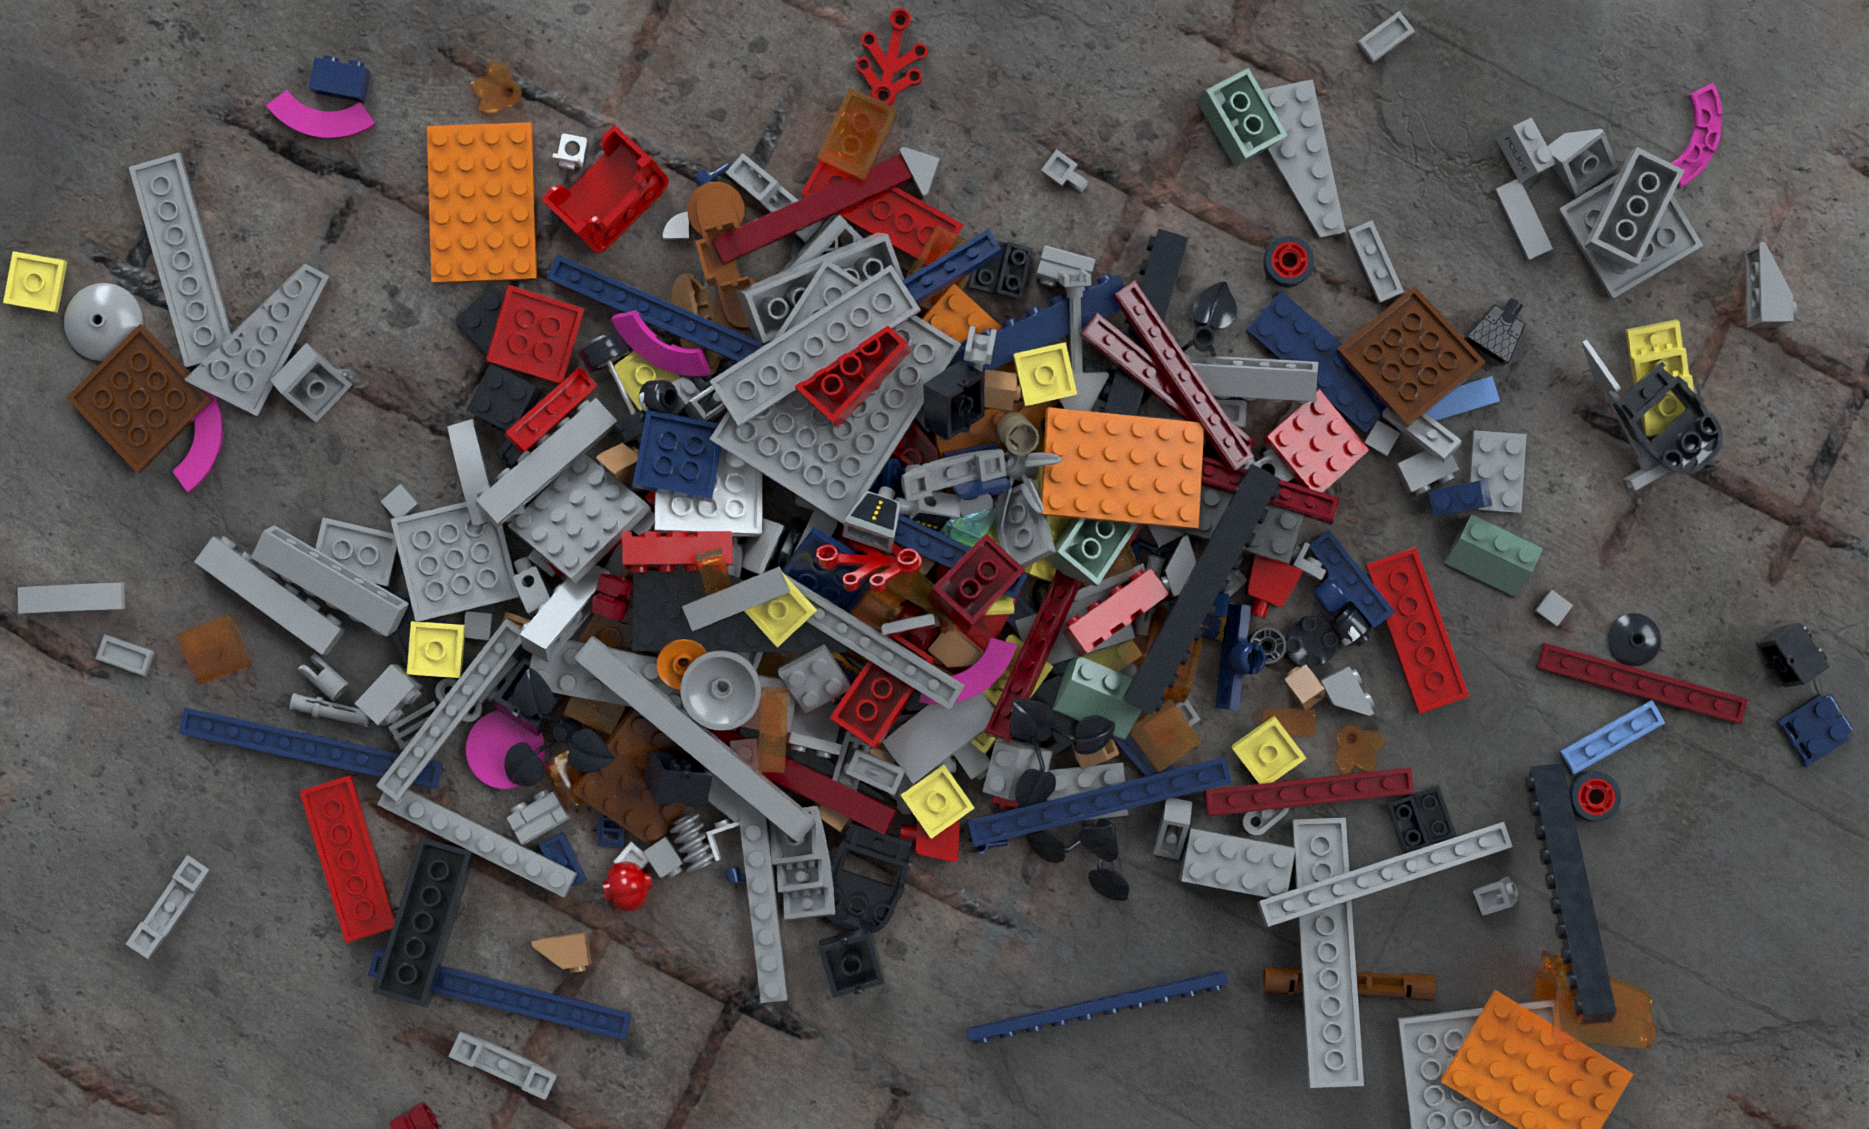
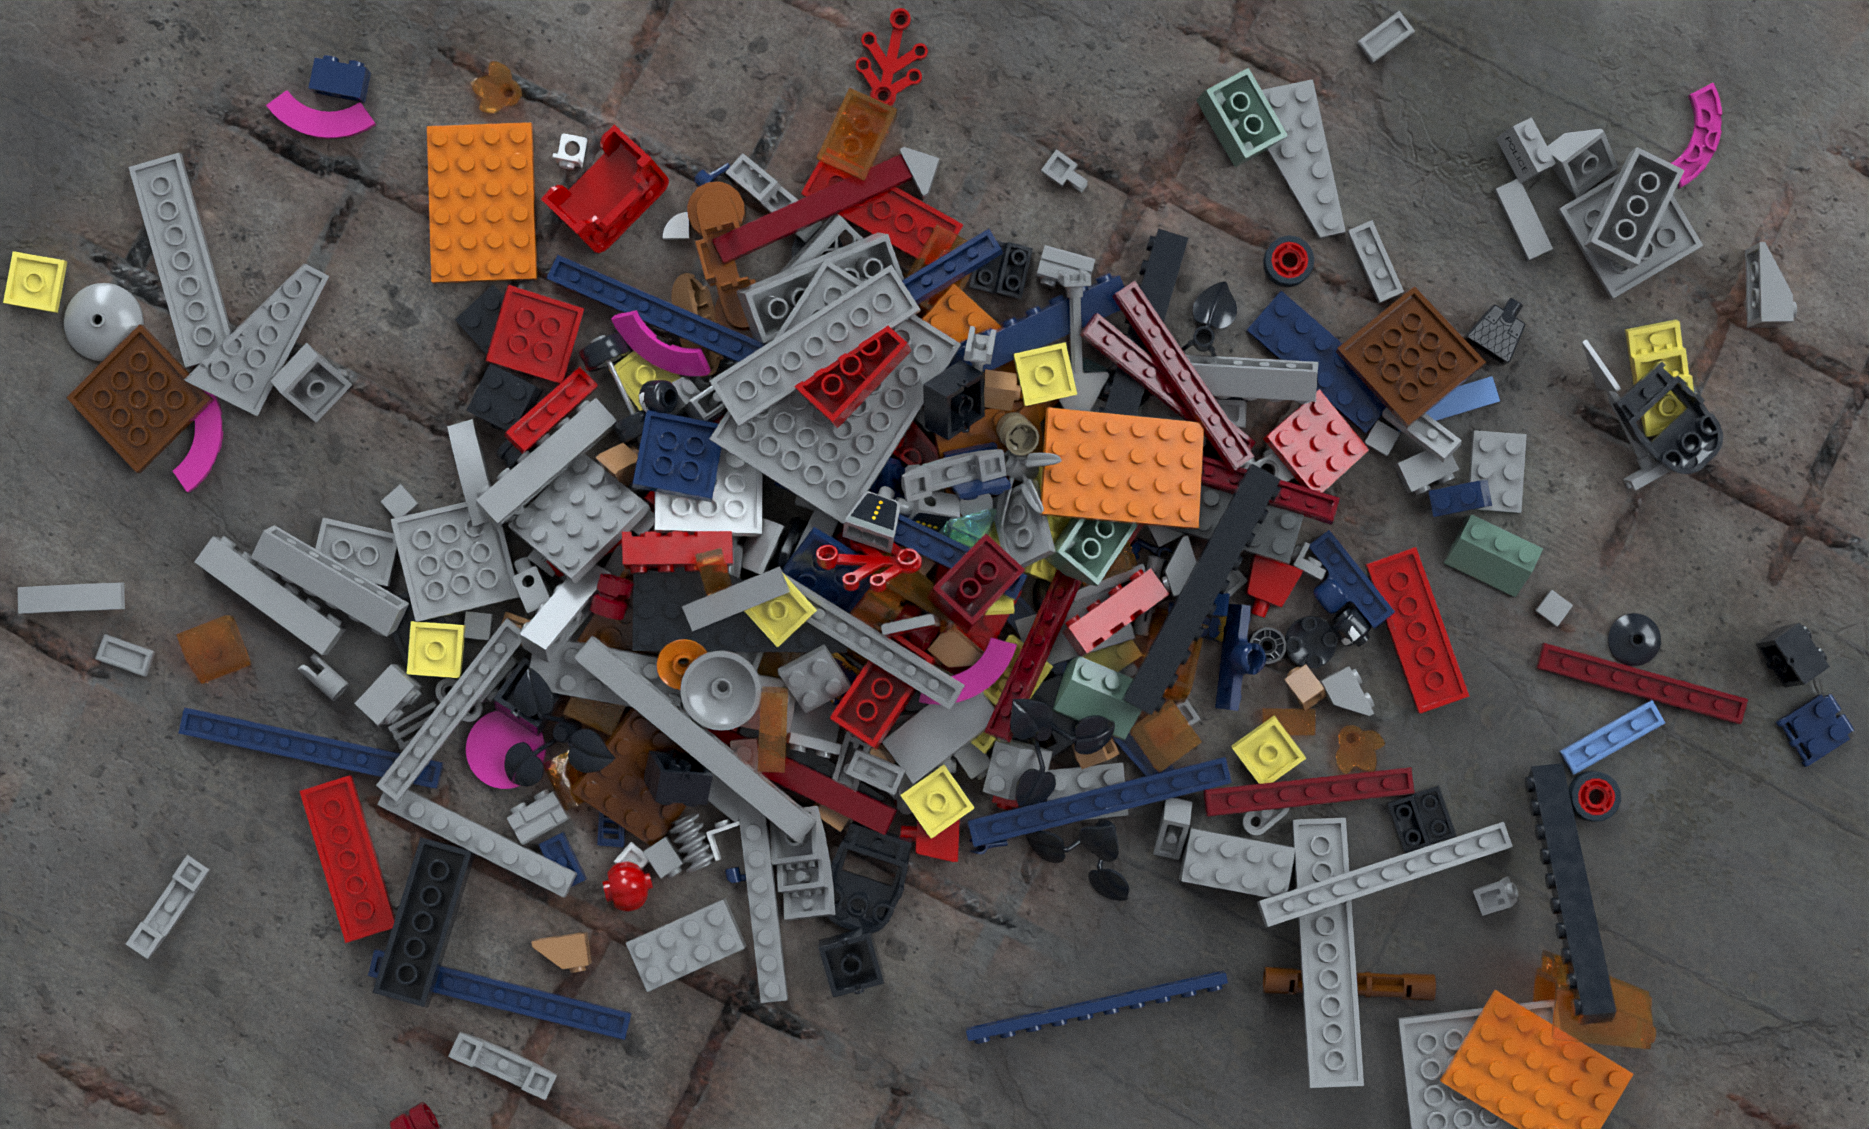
(335, 711): light grey pin -> none
(686, 944): none -> light grey brick

